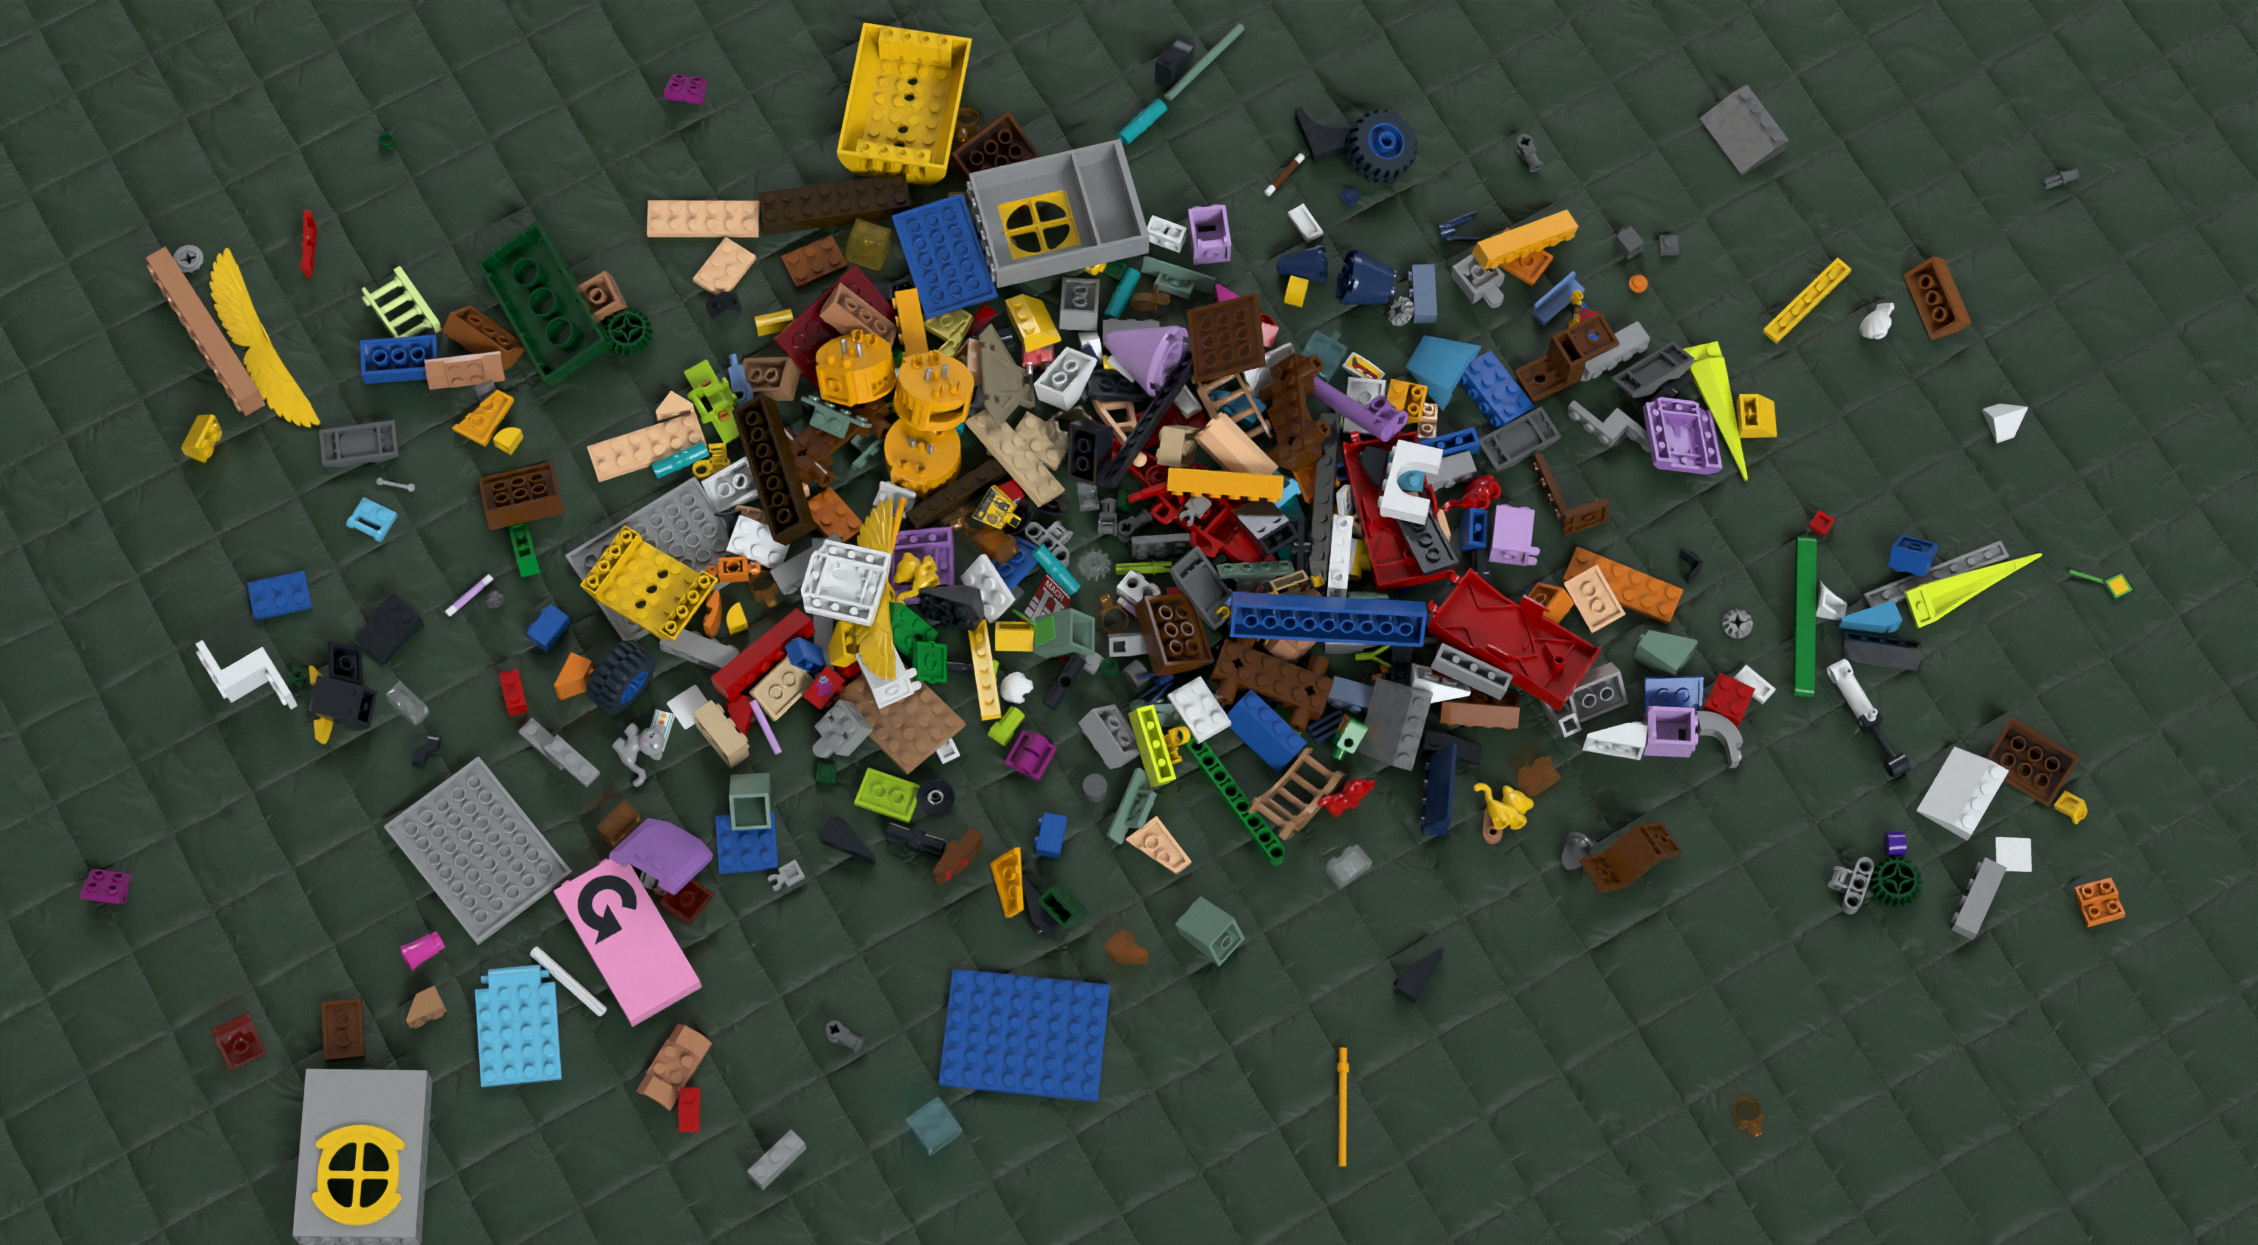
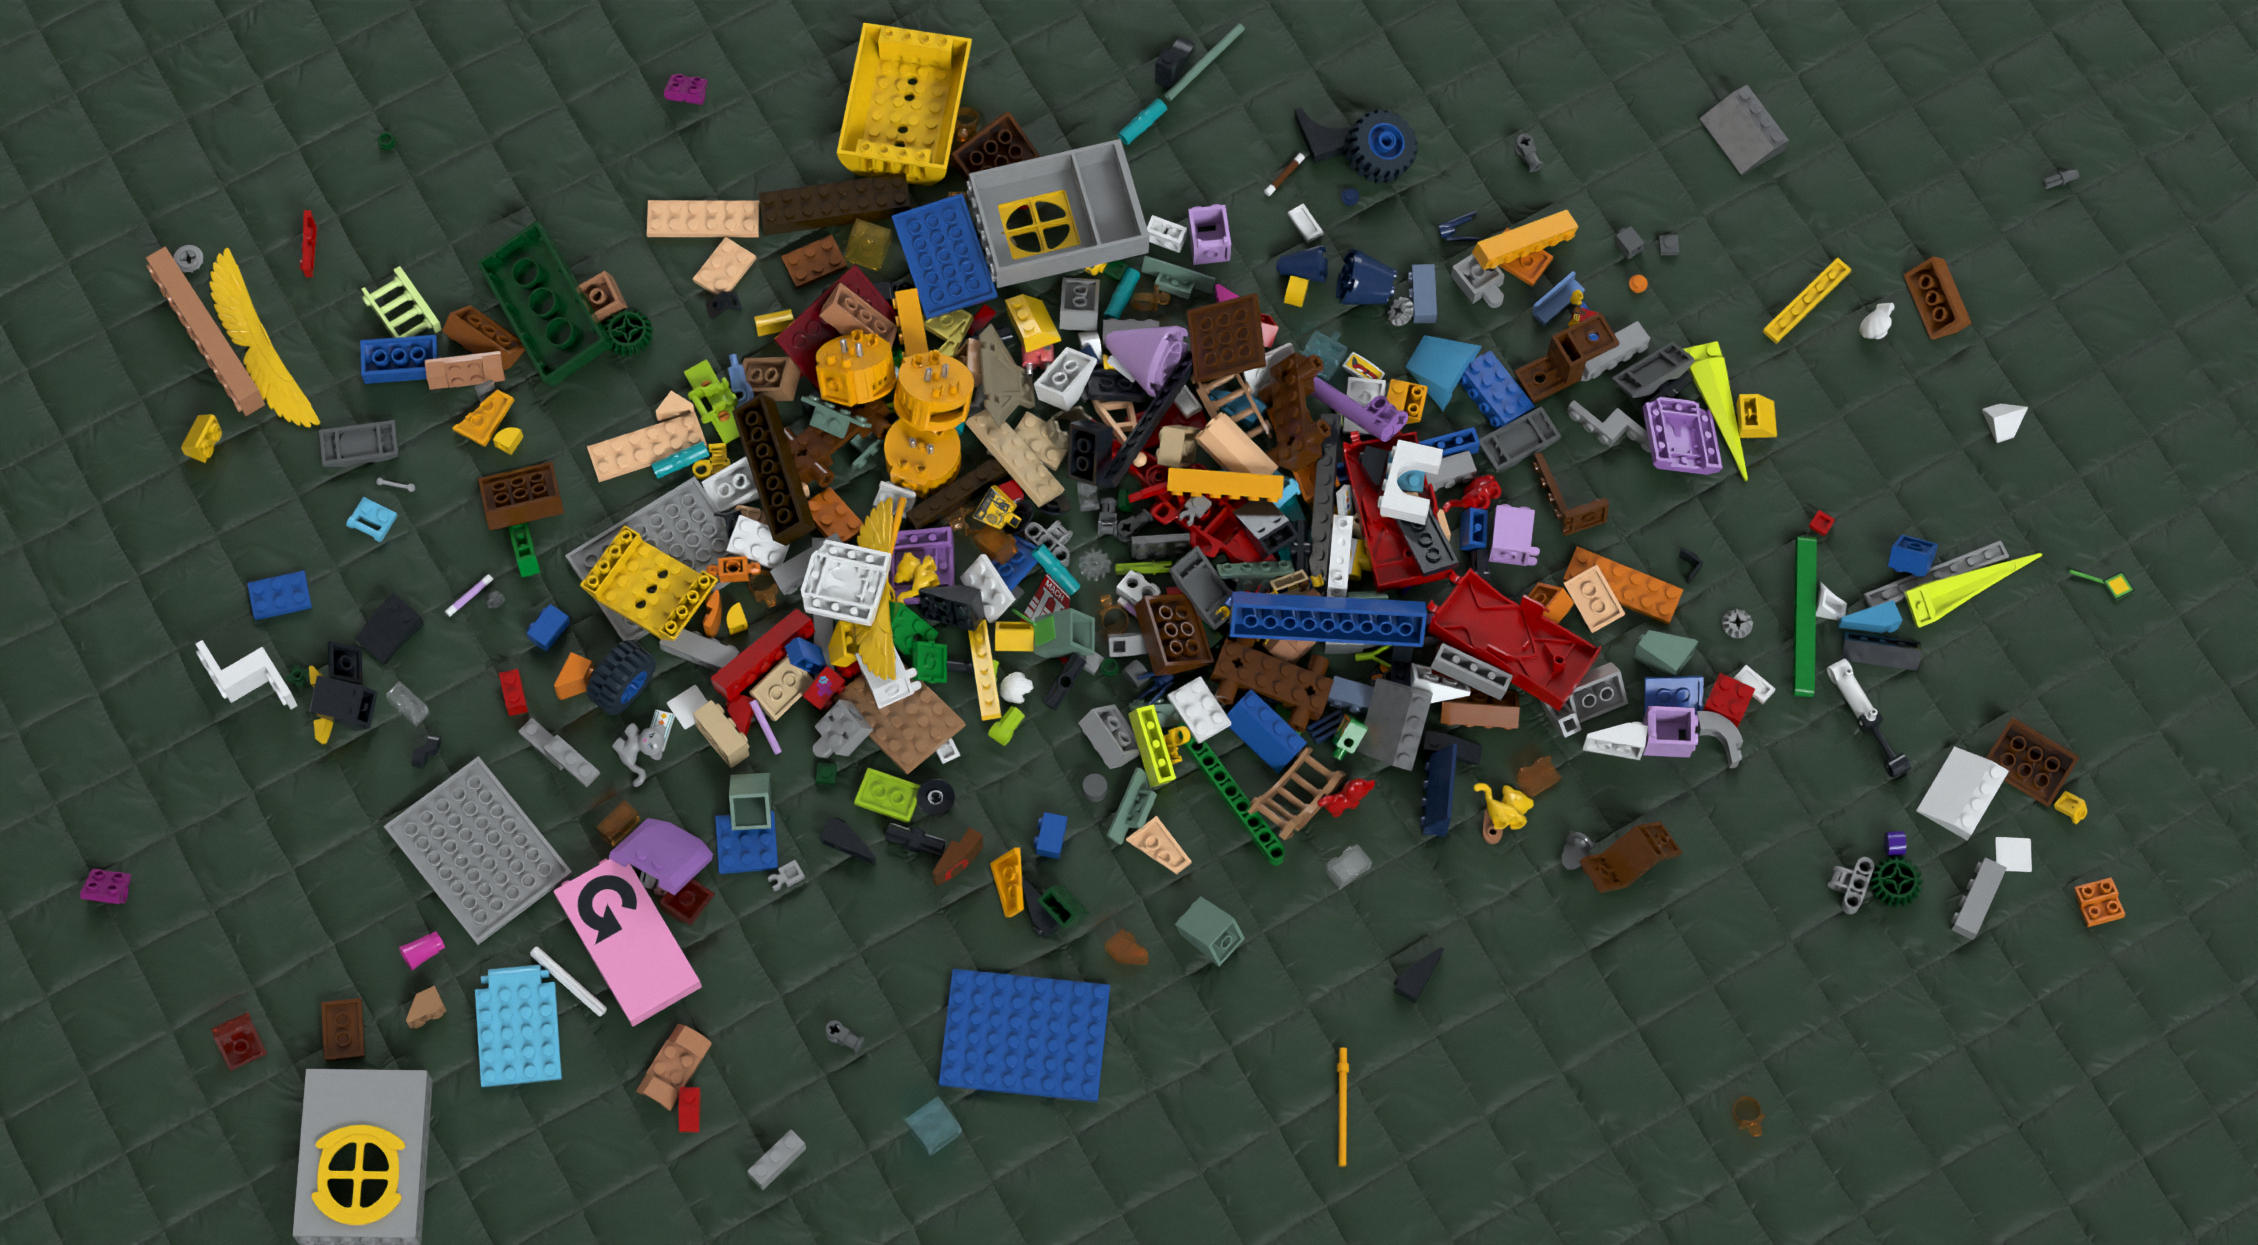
(1031, 755): magenta plate -> none
(1427, 426): light nougat slope -> none

